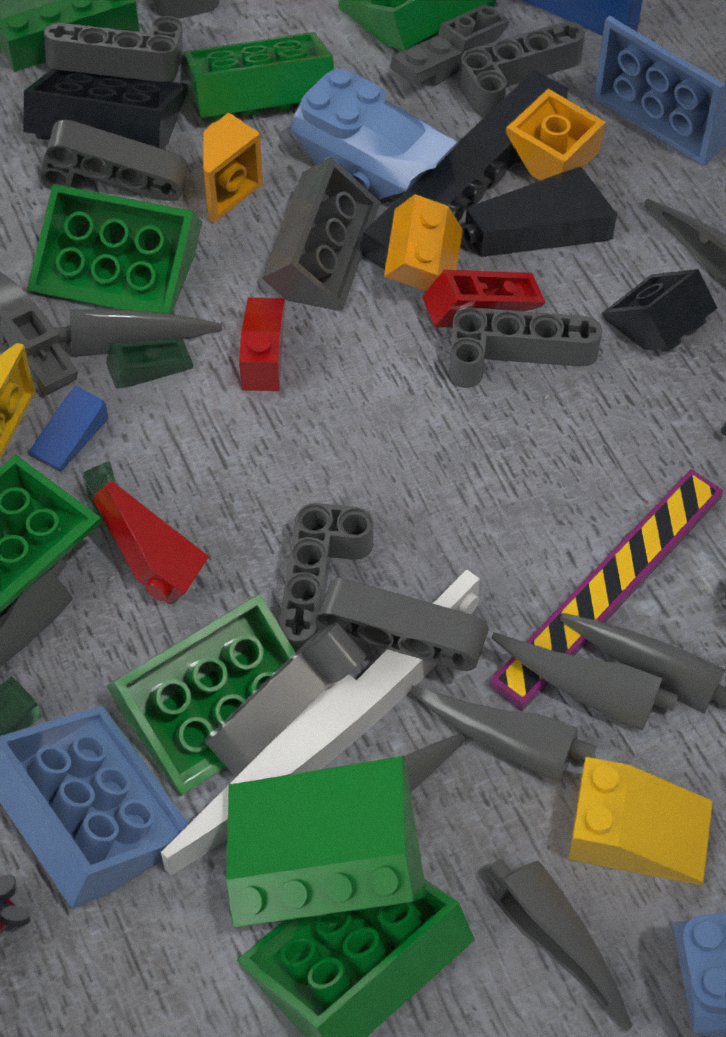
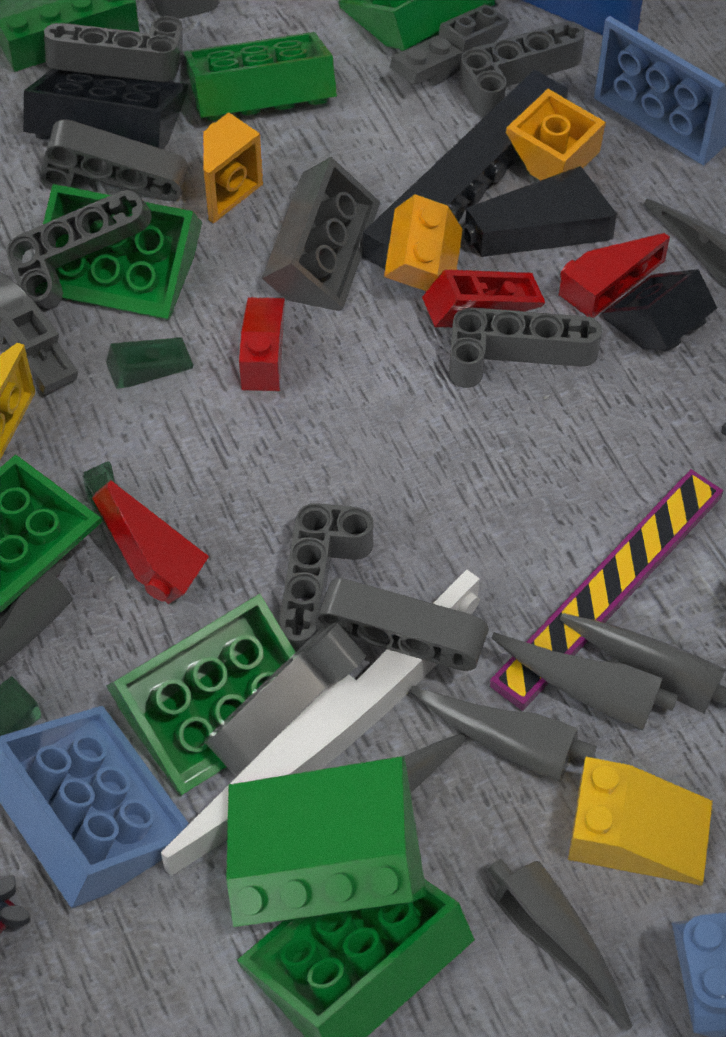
(70, 428): blue slope -> none
(80, 242): none -> dark grey beam
(95, 329): dark grey piece -> none
(367, 134): medium blue slope -> none
(609, 272): none -> red slope

